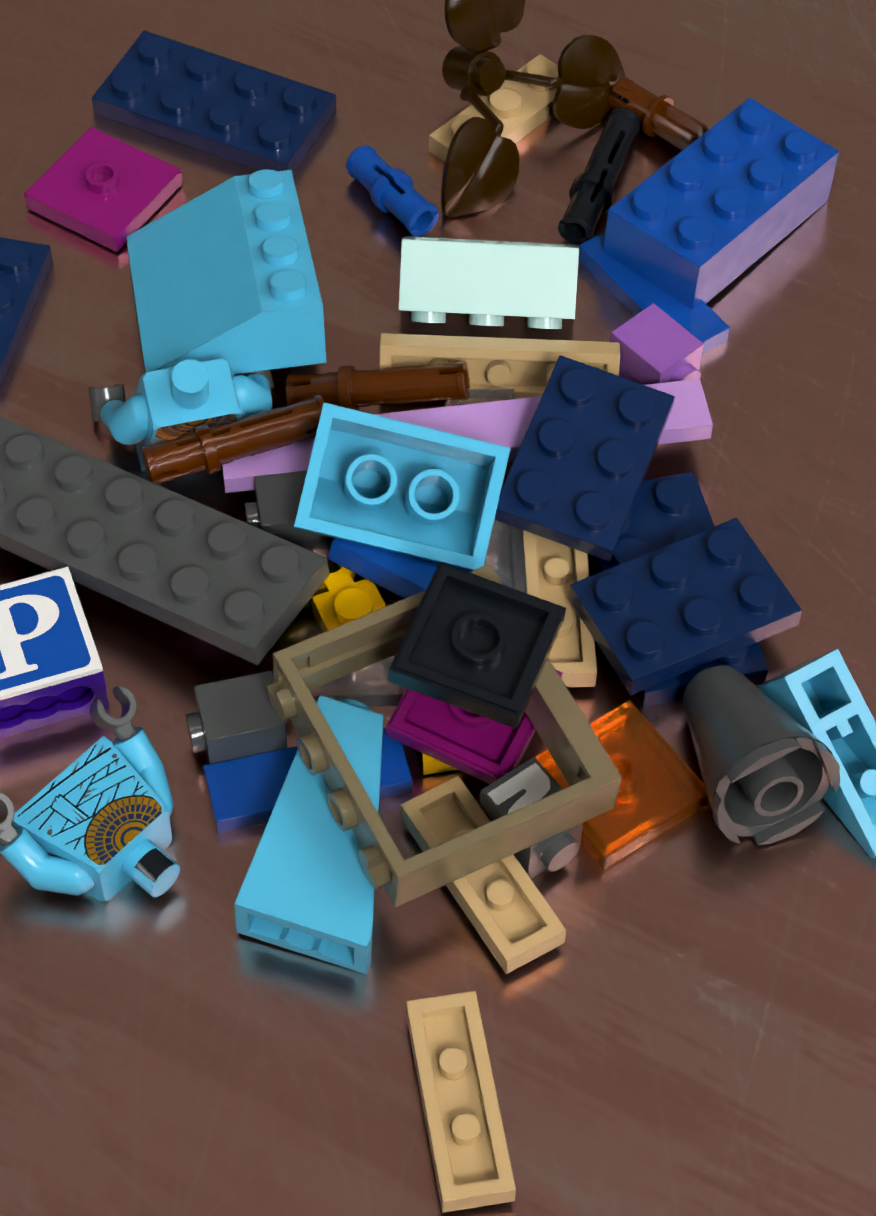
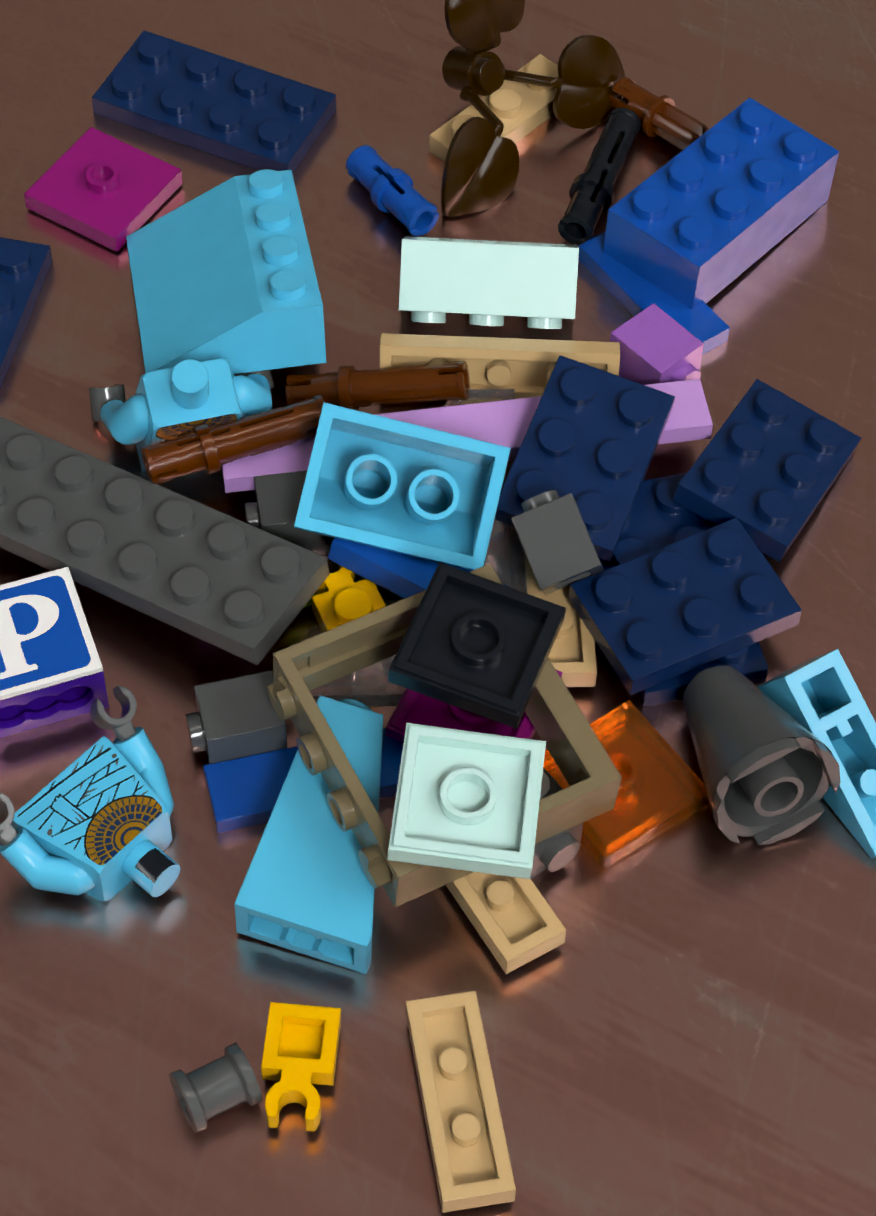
(215, 1087): none -> dark grey bush
(299, 1053): none -> yellow plate
(467, 801): none -> light aqua plate
(556, 541): none -> dark grey brick
(767, 468): none -> dark blue plate

